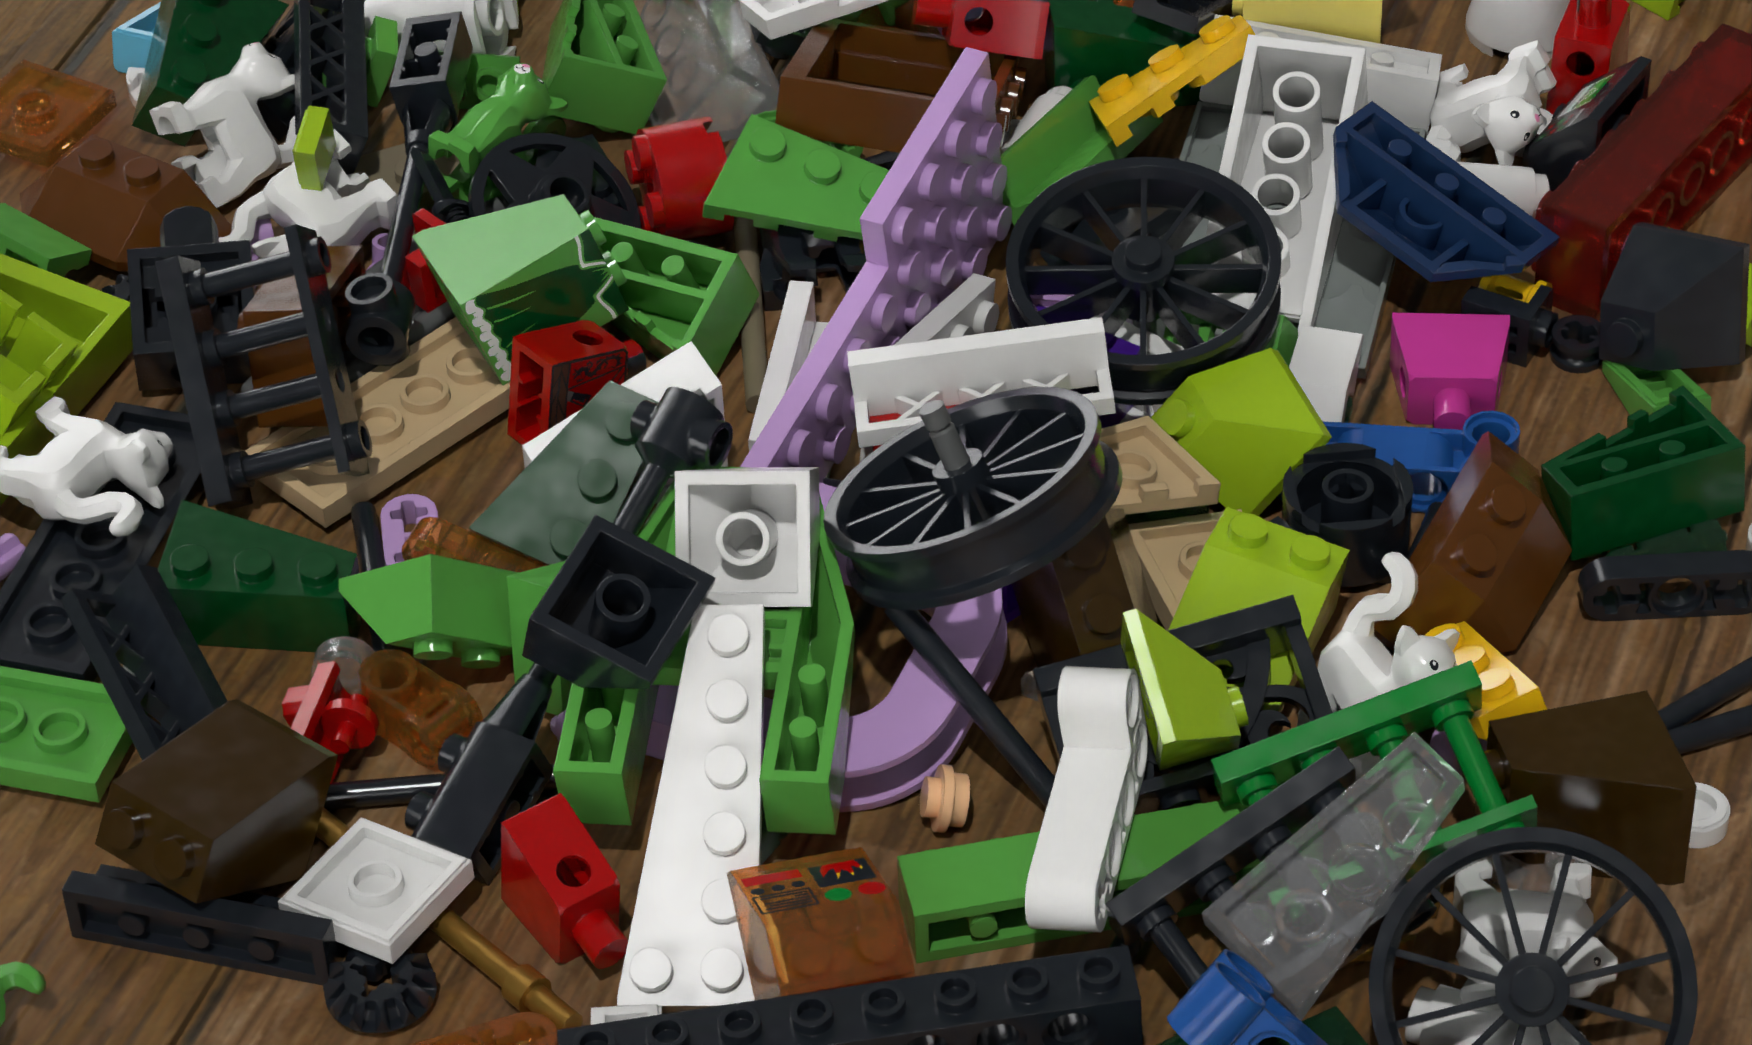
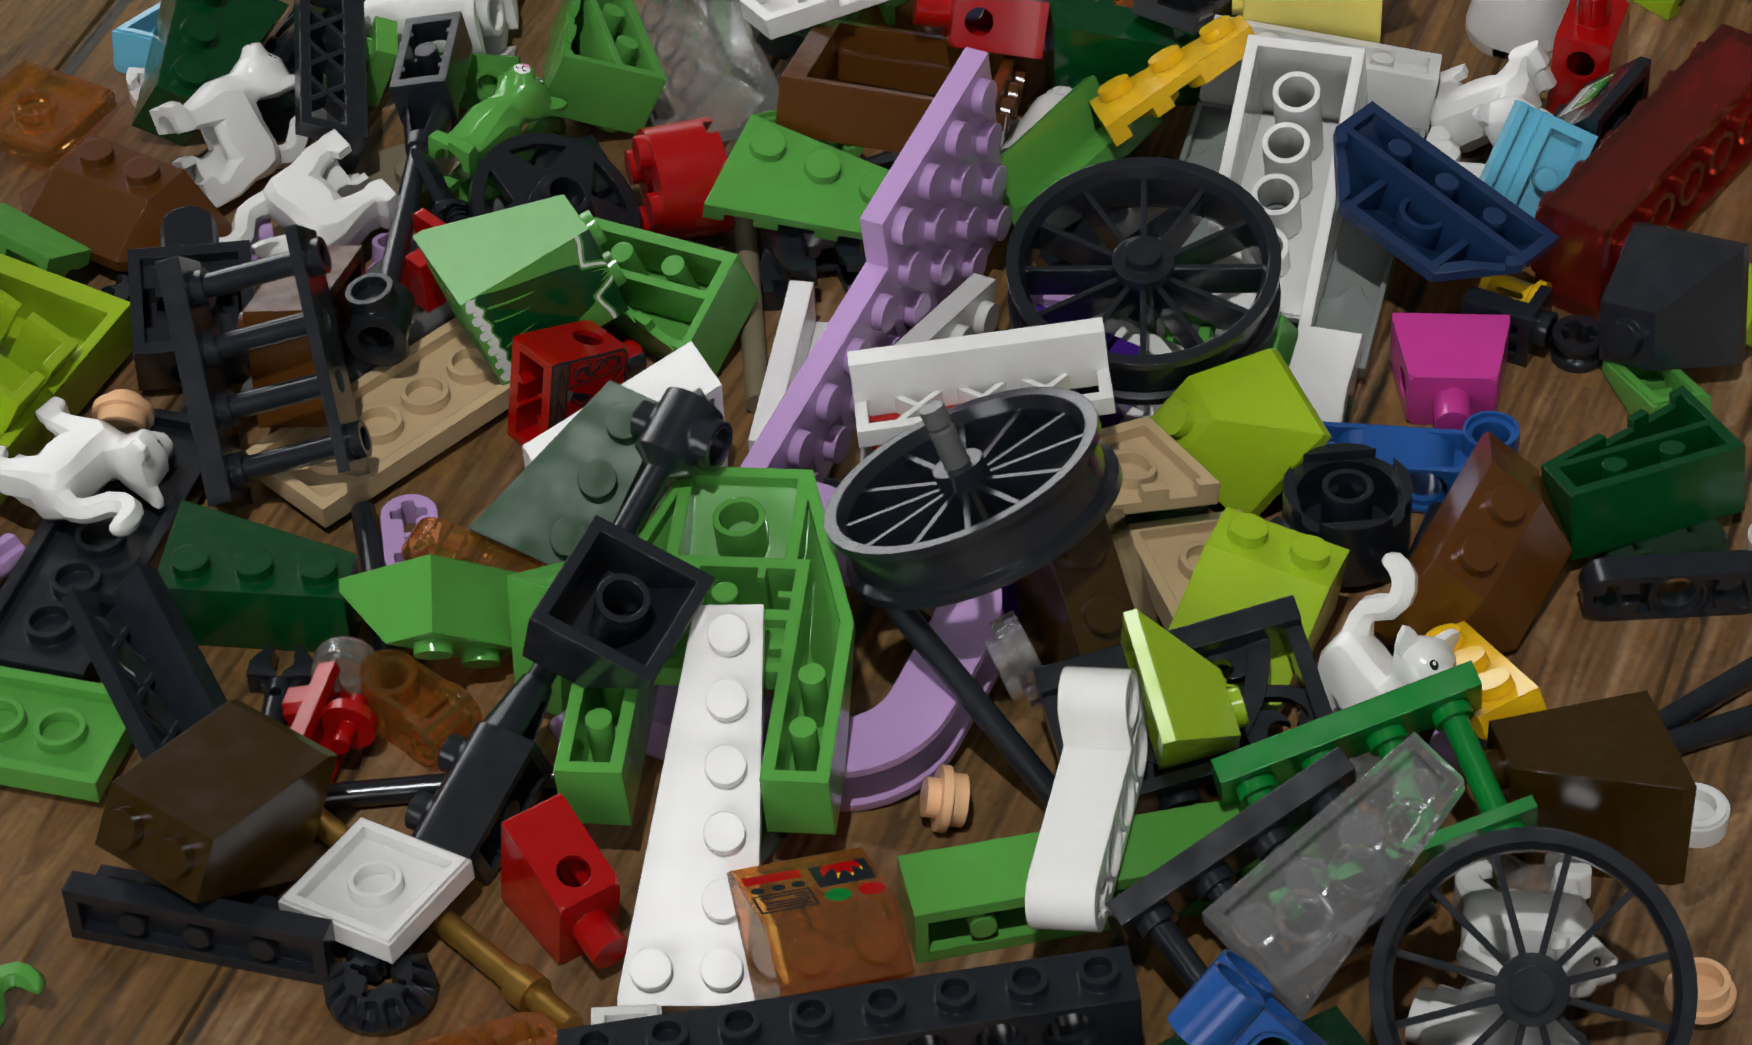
(124, 410): none -> light nougat plate
(263, 678): none -> black bar
(314, 148): lime tile -> none
(751, 532): white slope -> none
(1013, 657): none -> clear plate
(1534, 155): none -> medium azure plate
(1715, 991): none -> light nougat plate

